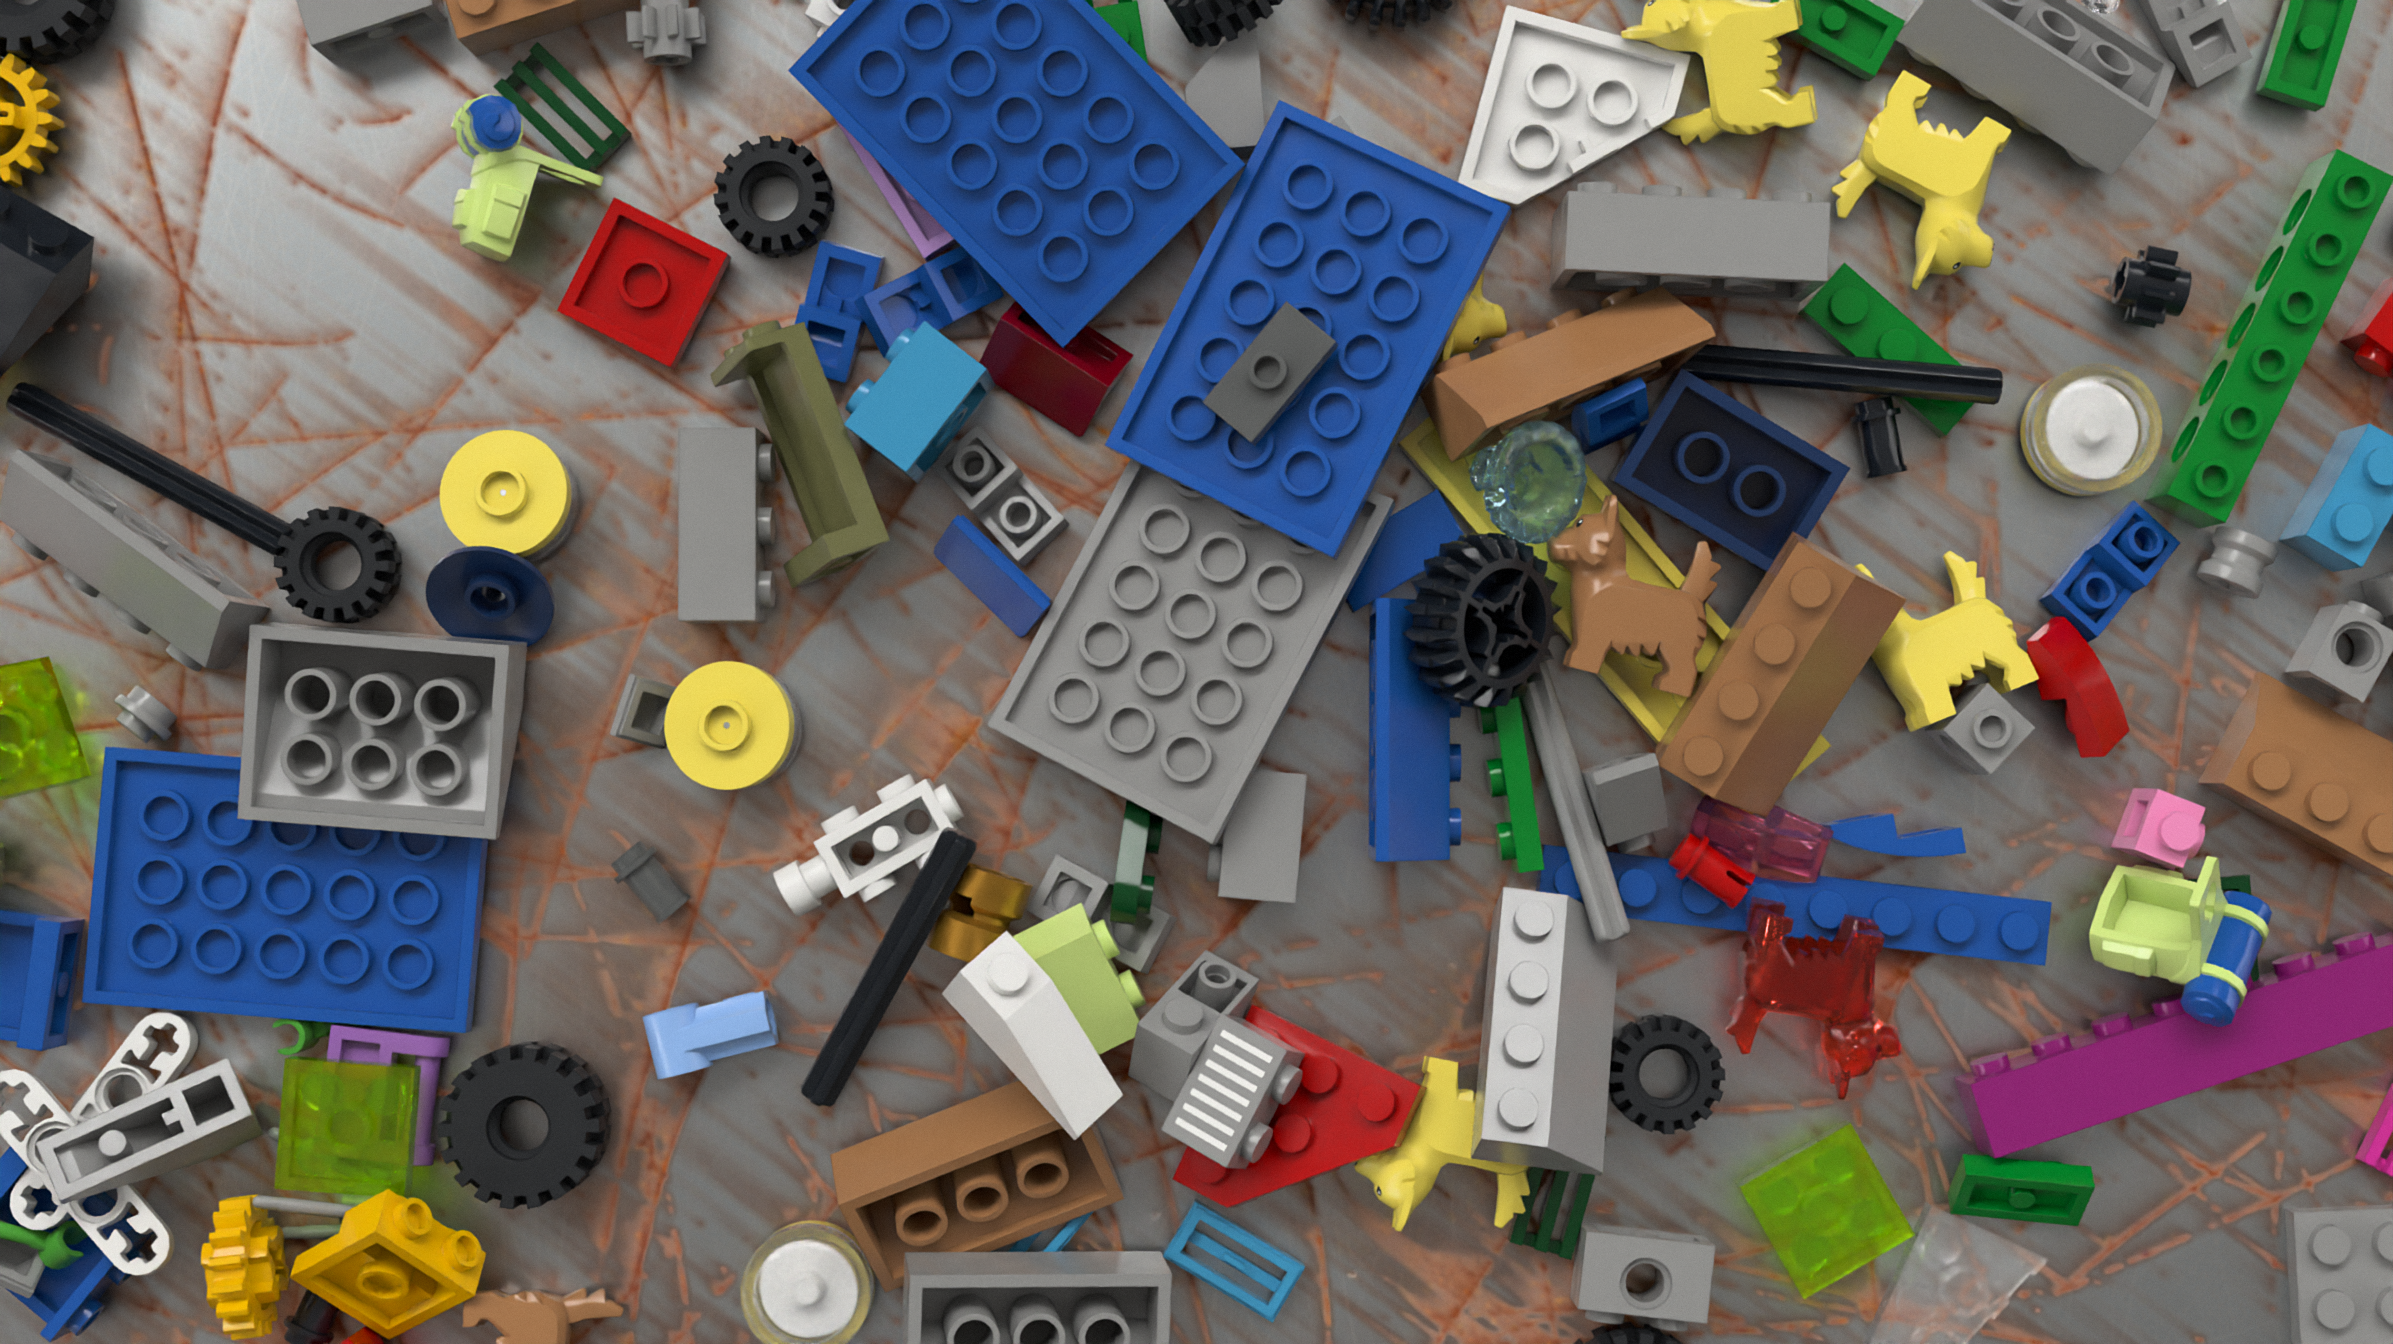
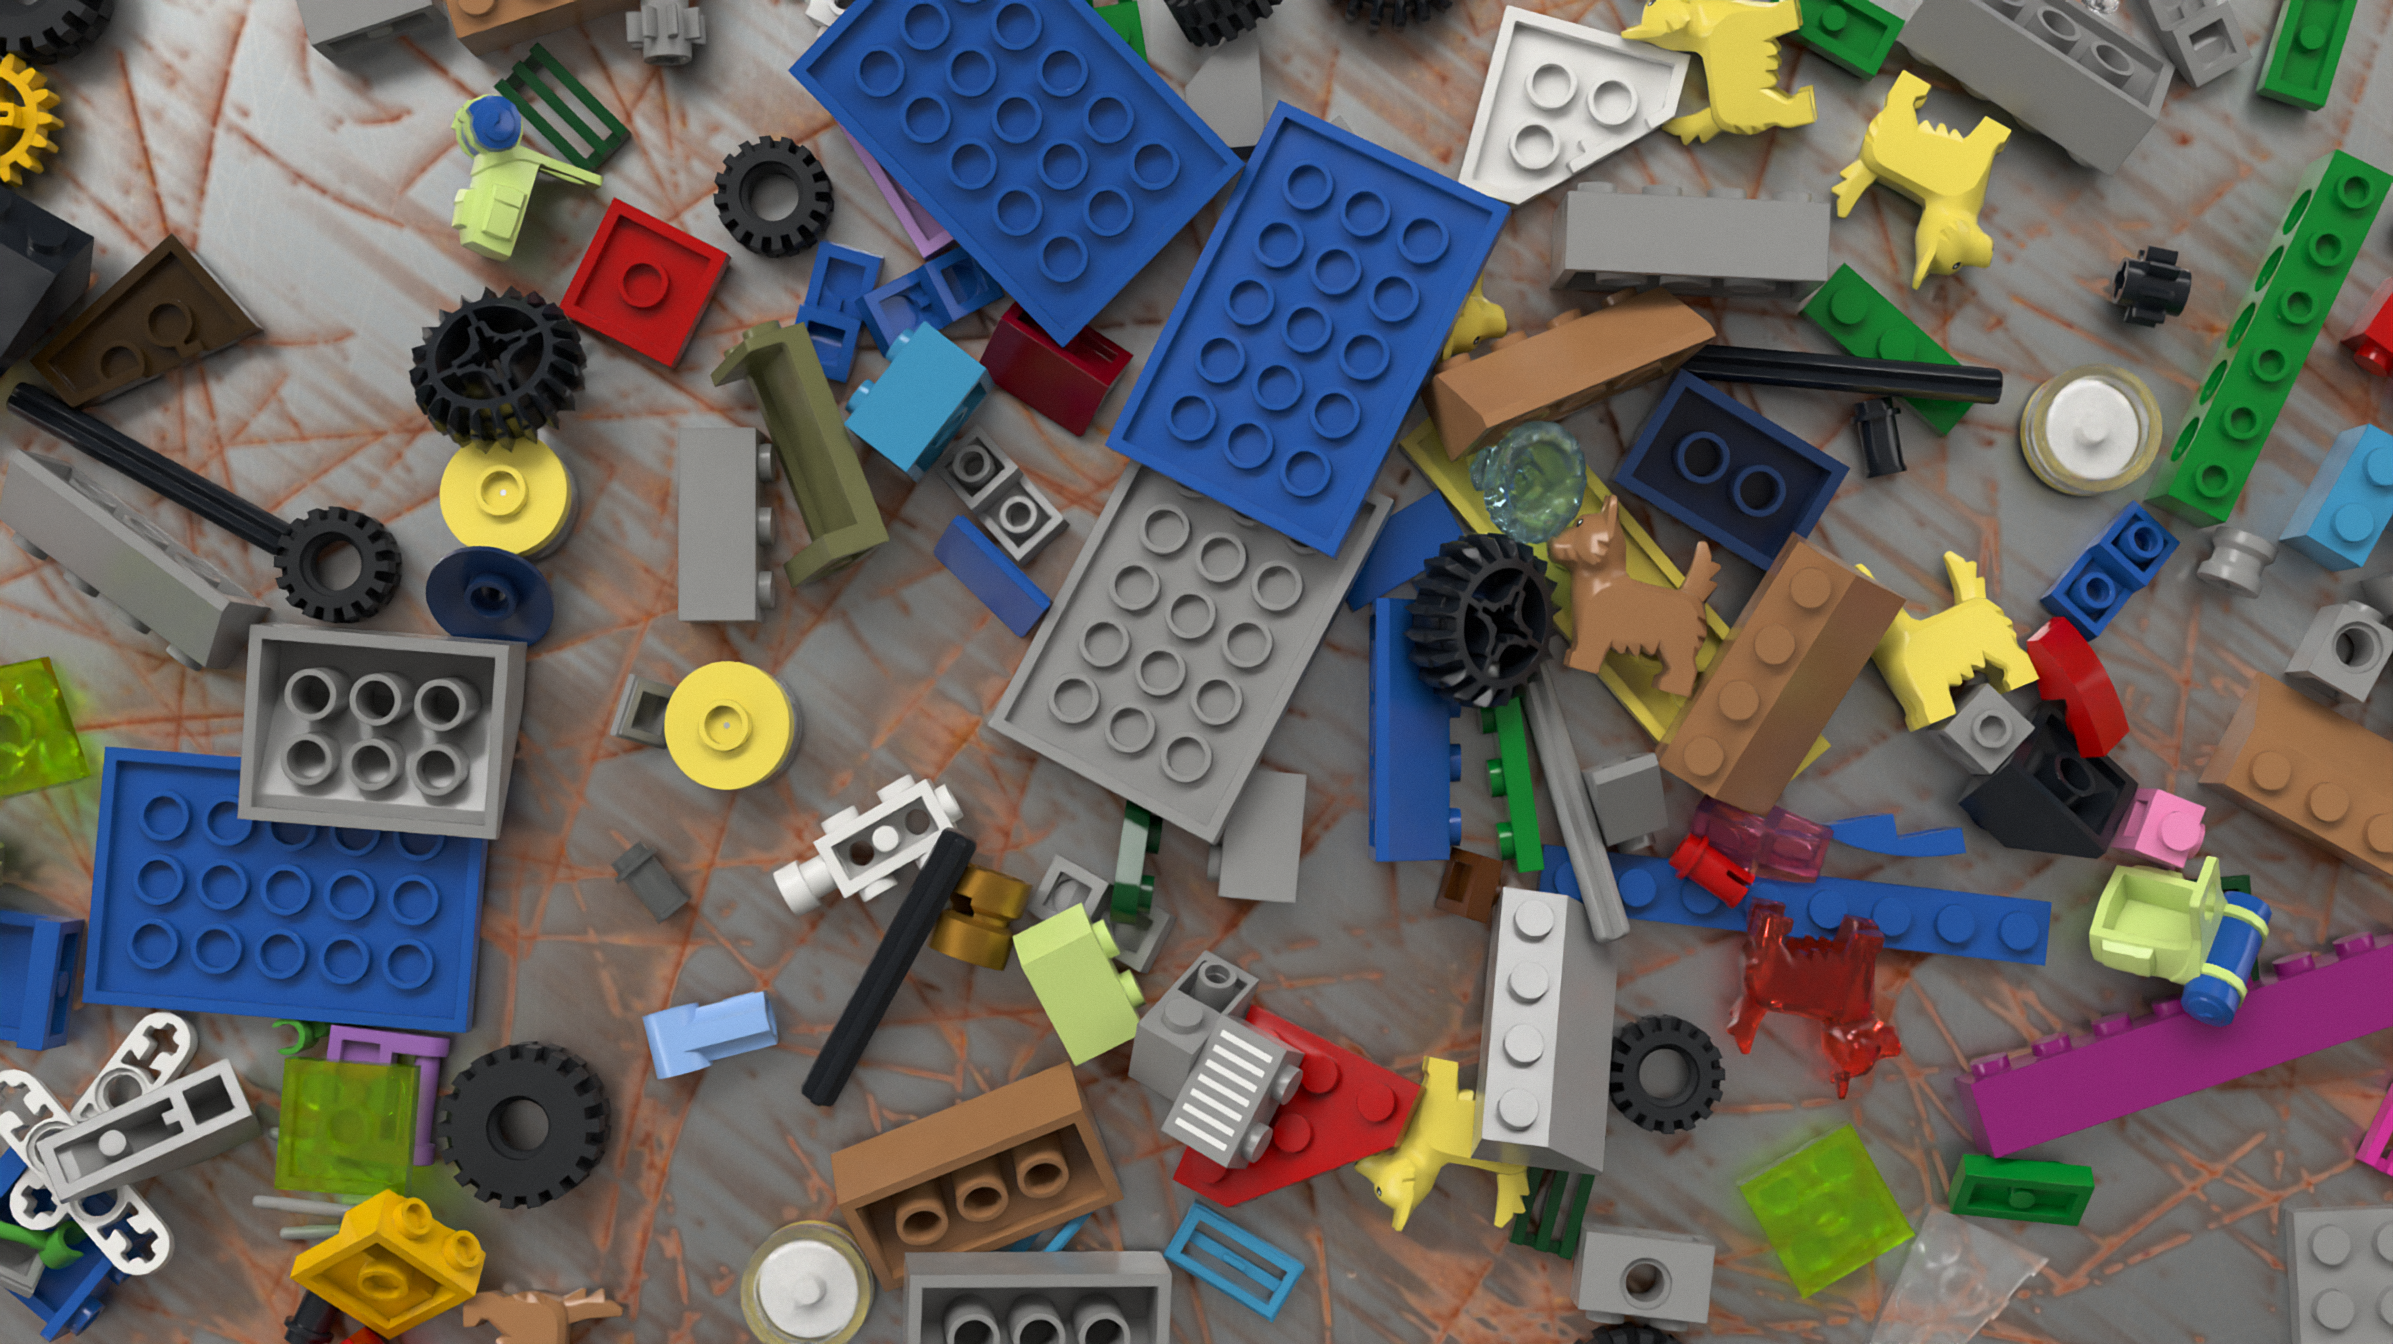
(144, 327): none -> dark brown wing
(144, 715): light grey plate -> none
(244, 1268): yellow gear -> none
(461, 386): none -> black gear
(1034, 1033): white slope -> none
(1270, 373): dark grey plate -> none
(1470, 885): none -> reddish brown plate
(1610, 415): blue slope -> none
(2049, 794): none -> black slope

